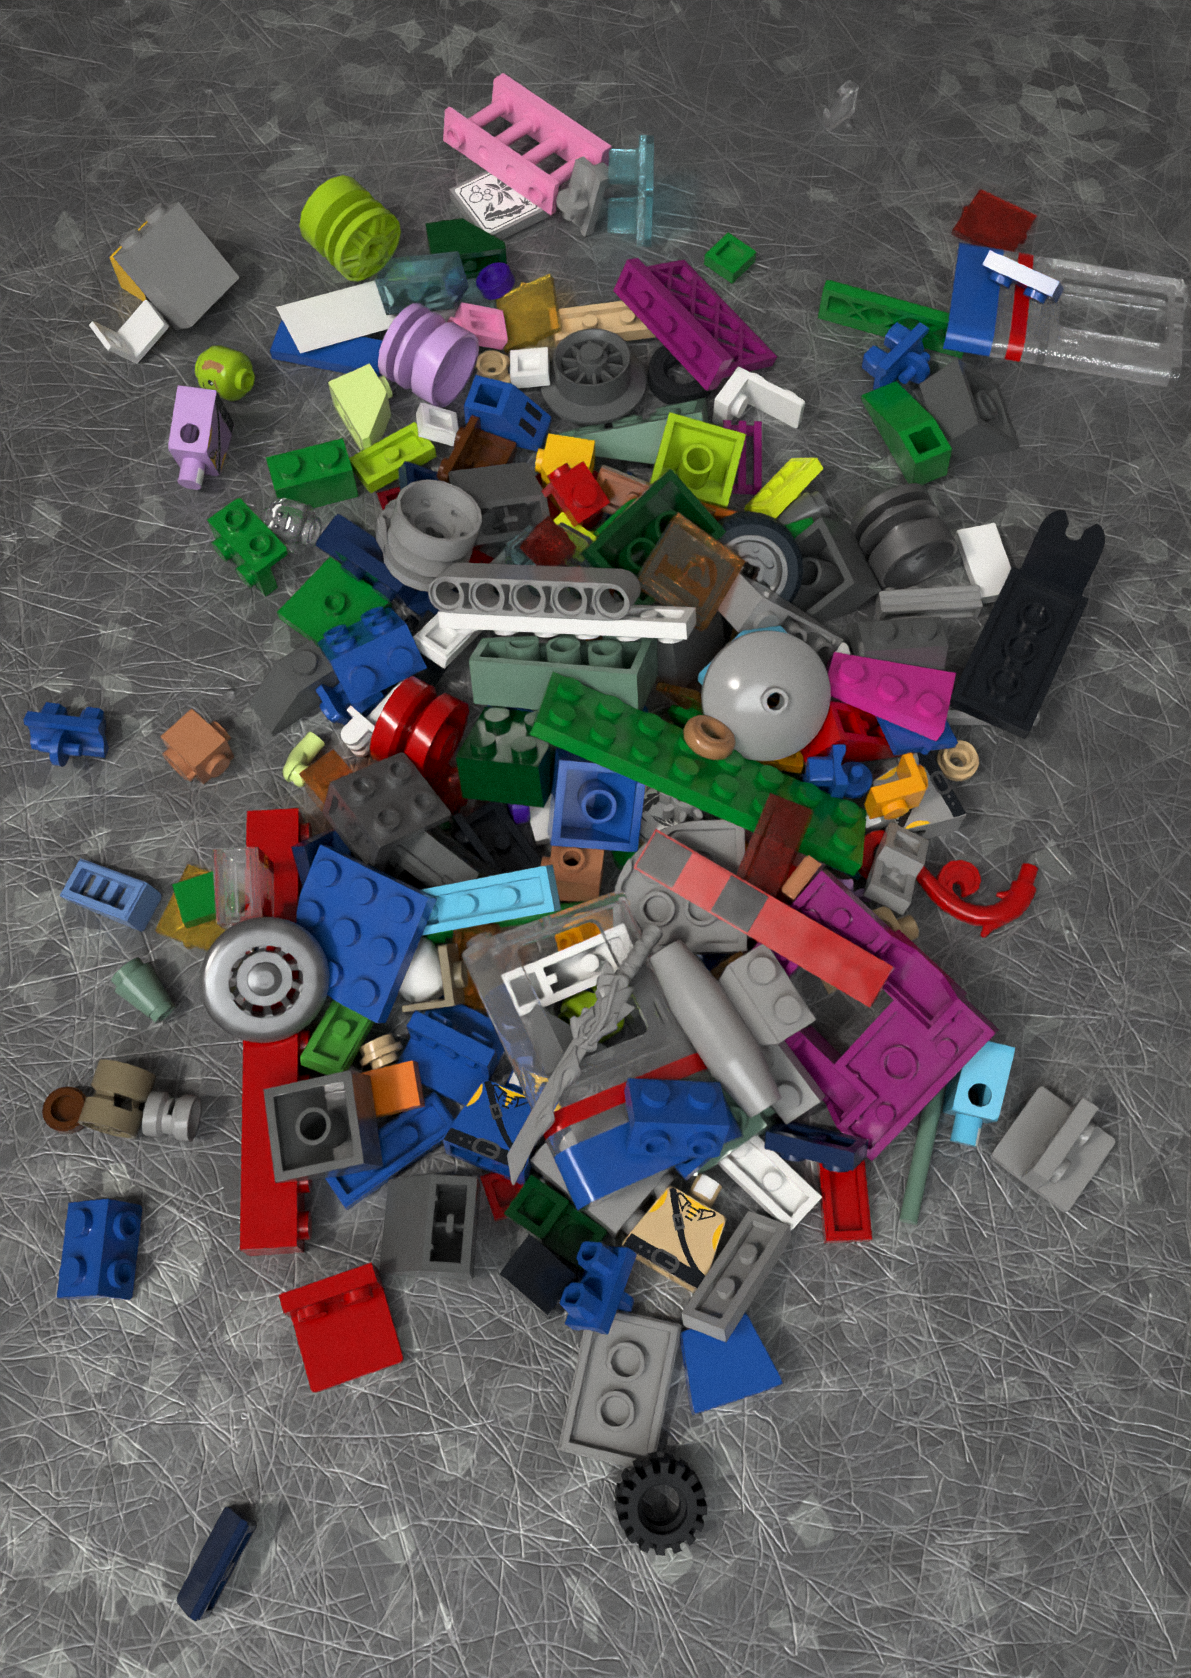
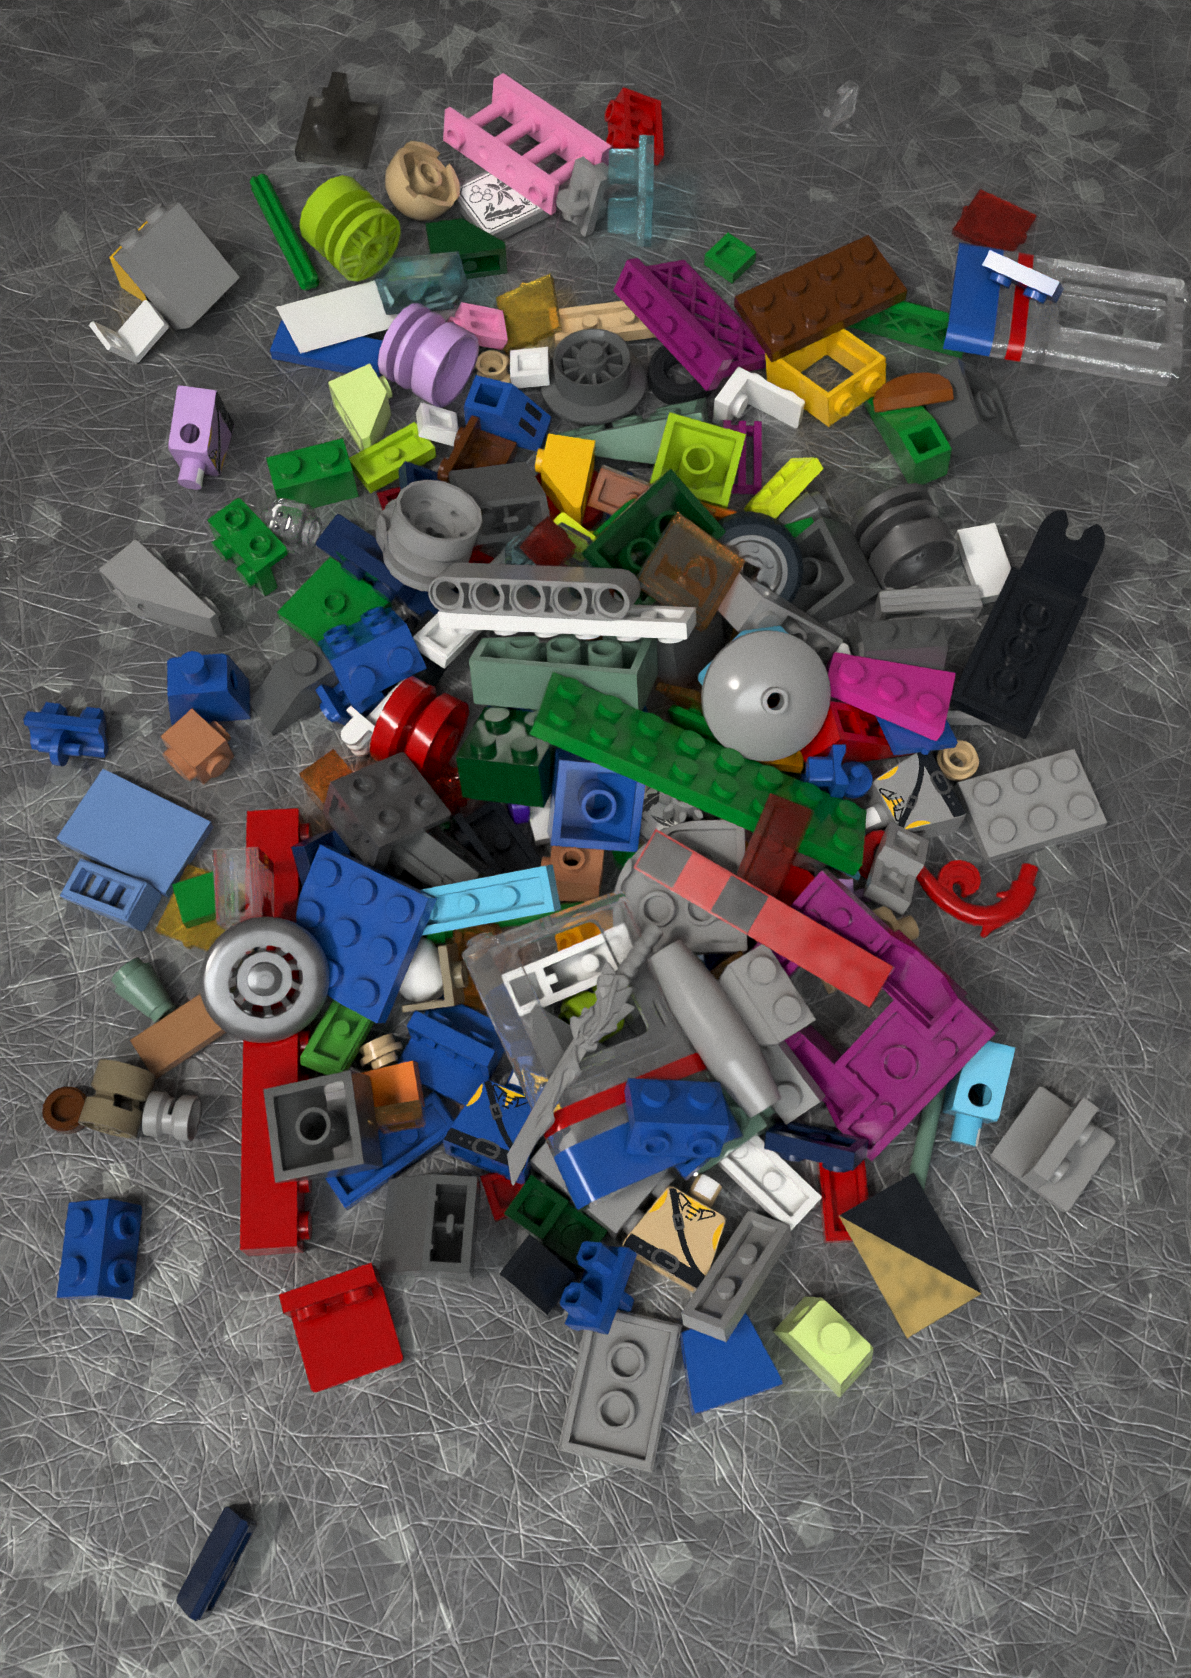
(135, 832): none -> medium blue tile
(154, 592): none -> light grey slope
(176, 1037): none -> medium nougat tile
(209, 686): none -> blue torso
(225, 371): lime head -> none
(284, 232): none -> green axle
(300, 758): yellowish green arm -> none
(336, 128): none -> clear smoke bracket
(400, 1116): none -> clear orange tile
(420, 182): none -> tan cylinder
(495, 280): dark purple tile -> none
(576, 492): red bracket -> none
(633, 116): none -> red bracket
(667, 1533): black tyre -> none
(709, 737): medium nougat piece -> none
(800, 879): nougat tile -> none
(820, 298): none -> reddish brown plate
(825, 1343): none -> yellowish green torso
(847, 350): none -> yellow window
(899, 796): light orange bracket -> none
(904, 361): blue hips -> none
(910, 1255): none -> sticker
(912, 391): none -> dark orange tile
(1030, 805): none -> light grey plate

